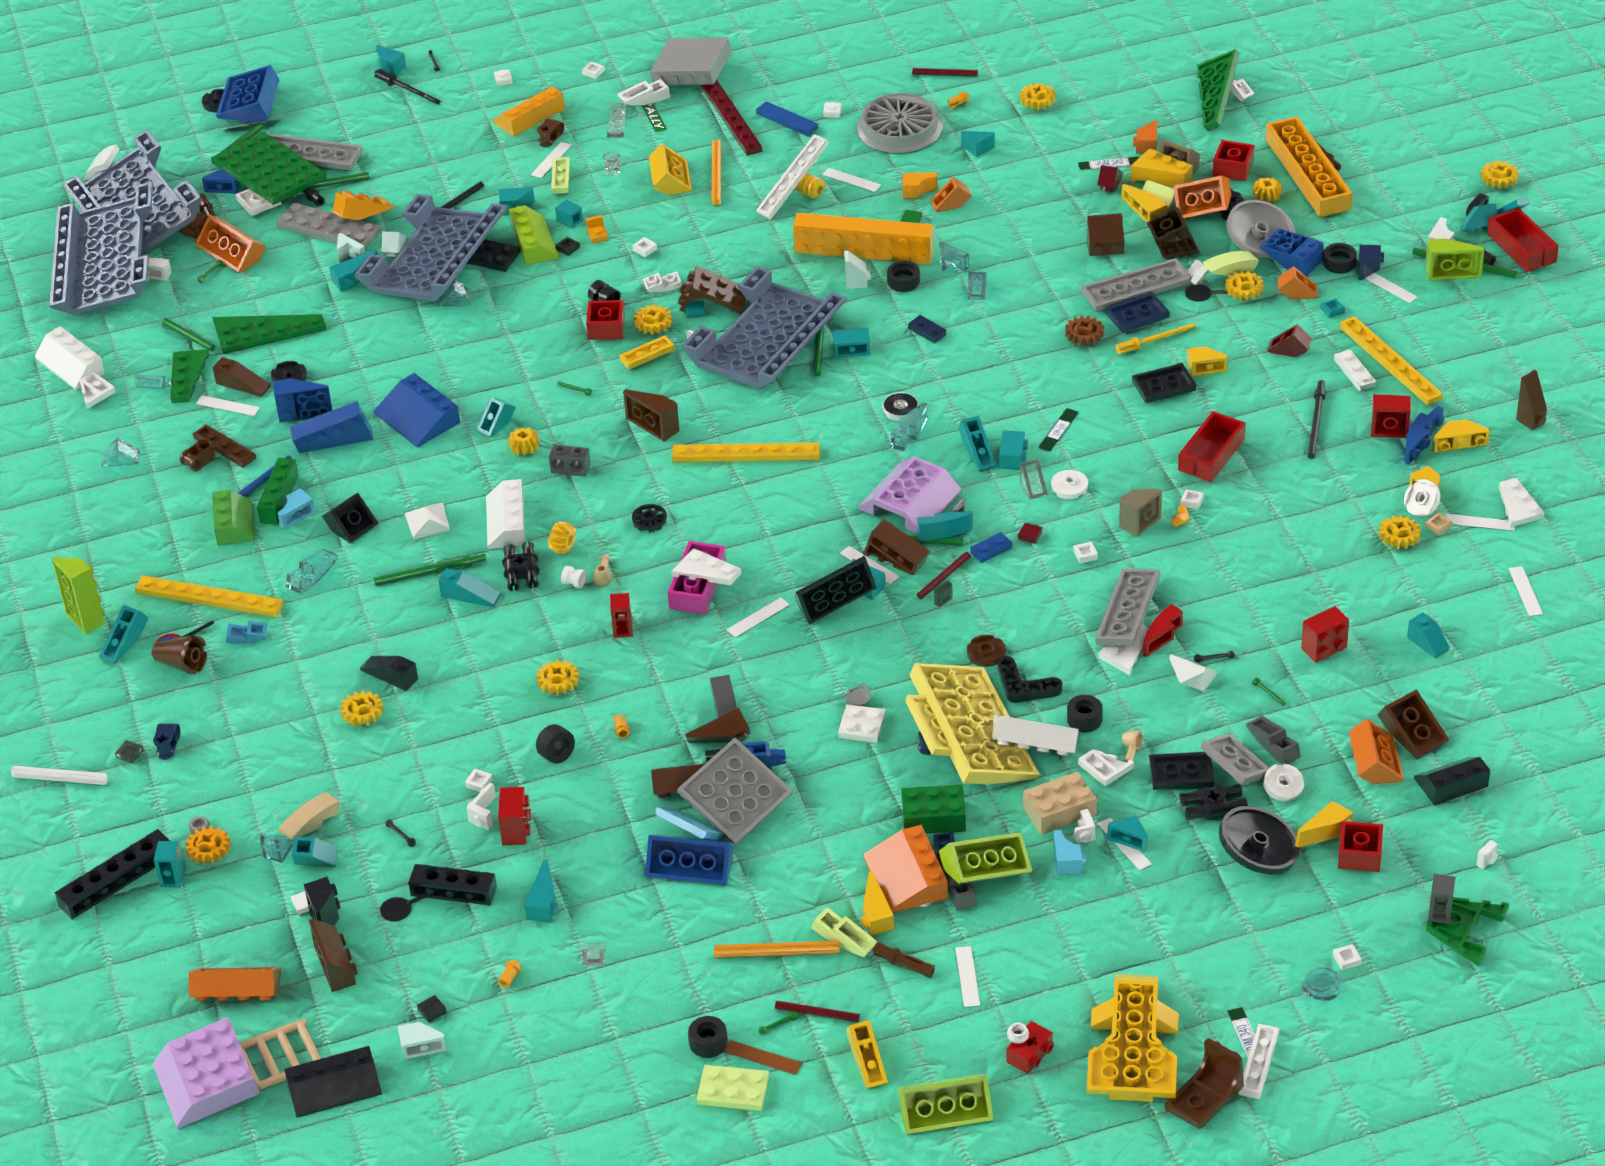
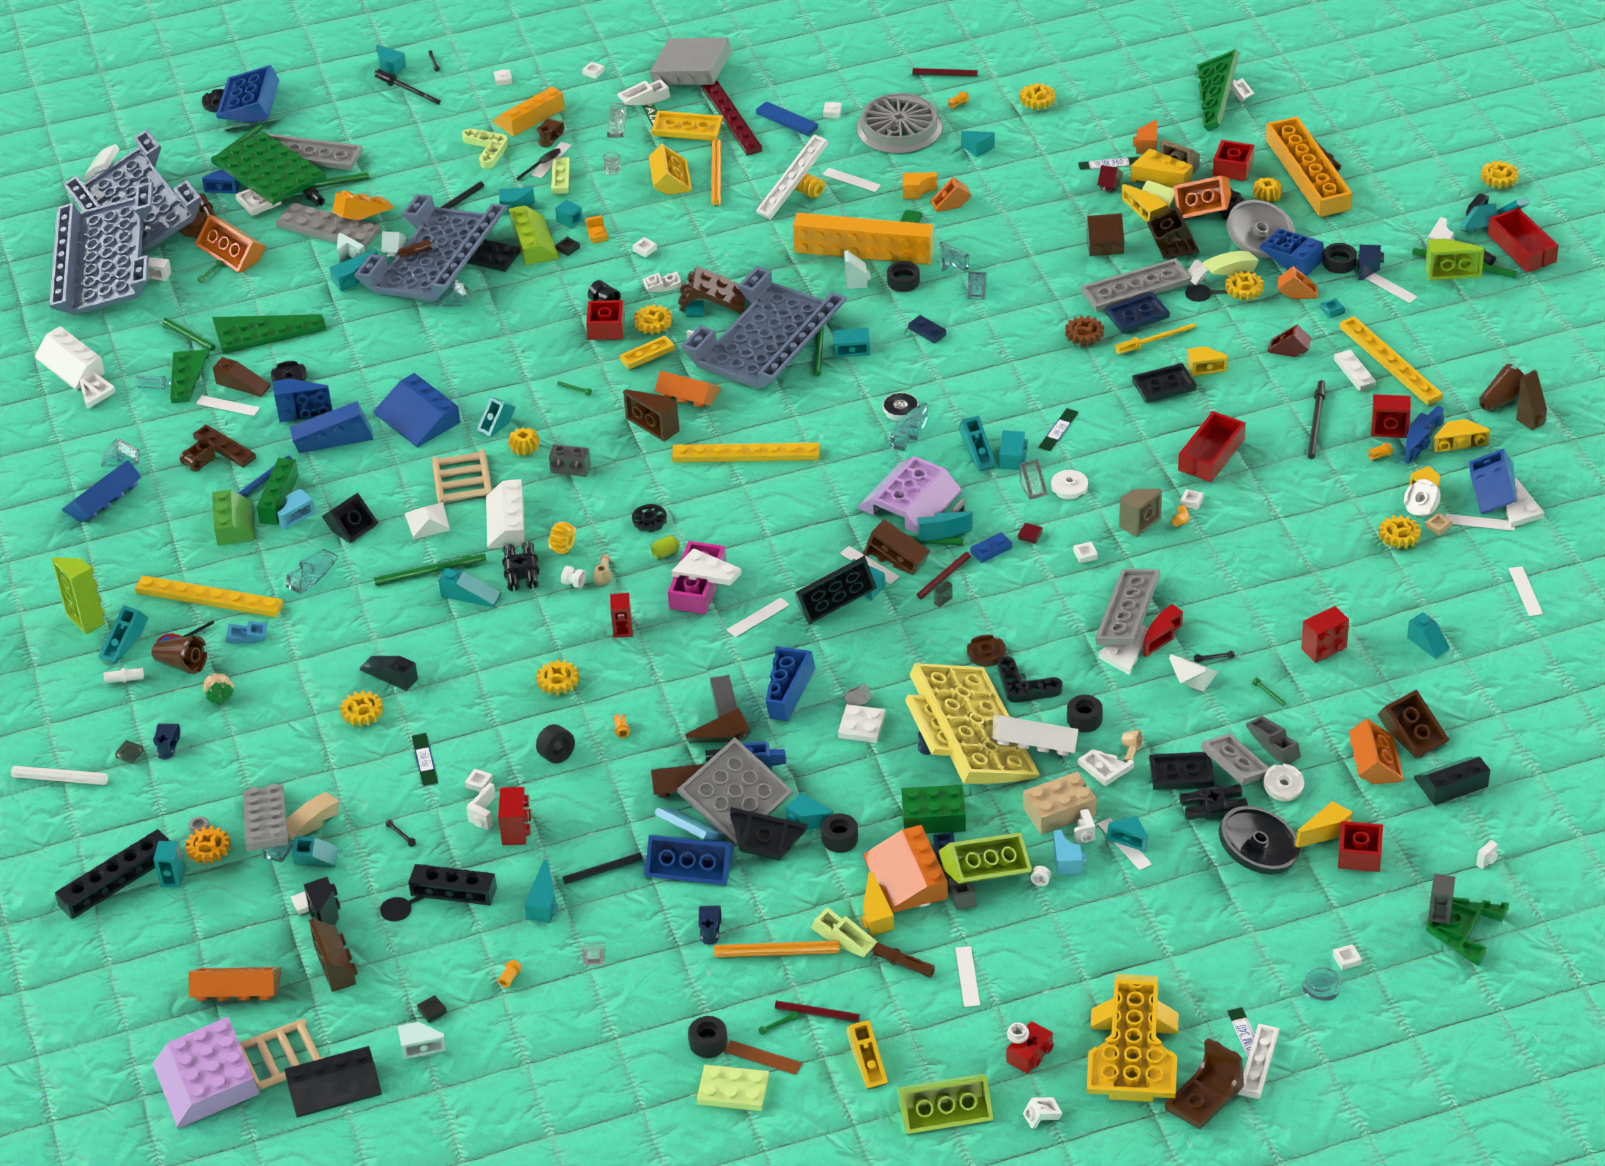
(102, 492): none -> blue slope
(124, 675): none -> white pin
(218, 688): none -> green piece
(265, 817): none -> light grey plate
(415, 249): none -> reddish brown axle
(424, 759): none -> sticker
(438, 475): none -> tan bar
(494, 142): none -> yellowish green beam
(545, 158): none -> black piece
(602, 868): none -> black bar
(665, 547): none -> lime brick
(686, 389): none -> orange slope
(687, 125): none -> yellow plate
(709, 923): none -> dark blue piece
(765, 834): none -> black wing
(788, 681): none -> blue wedge
(807, 811): none -> teal slope
(839, 842): none -> black tyre
(1040, 875): none -> white bush
(1041, 1109): none -> white bracket
(1380, 451): none -> light orange pin
(1493, 480): none -> blue slope
(1502, 389): none -> reddish brown cone

